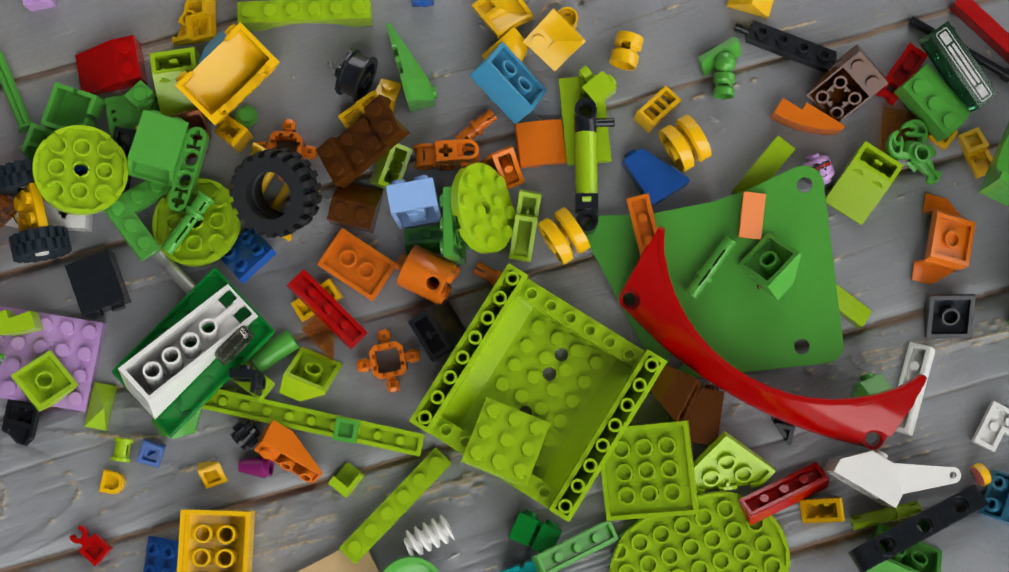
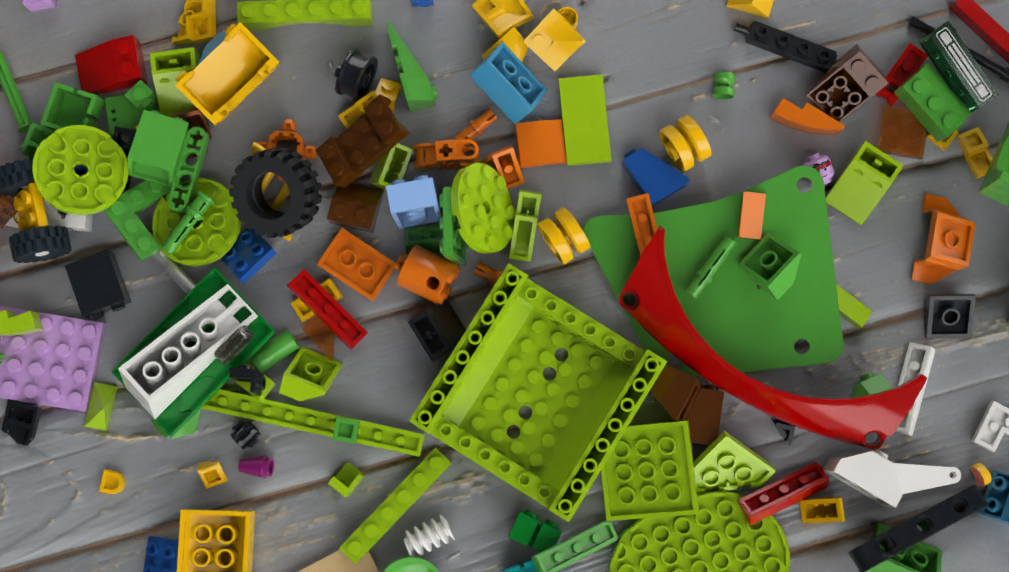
(44, 381): lime slope -> none
(93, 547): red plate -> none
(121, 449): lime bush -> none
(151, 453): blue tile -> none
(234, 134): yellow slope -> none
(246, 116): bright green plate -> none
(286, 450): orange slope -> none
(384, 338): orange piece -> none
(505, 442): lime plate -> none
(586, 162): piece -> none
(597, 87): lime brick -> none
(625, 54): yellow wheel -> none
(647, 119): yellow slope -> none
(721, 57): bright green tile -> none
(766, 165): lime slope -> none
(885, 515): lime pin -> none
(914, 152): bright green animal -> none

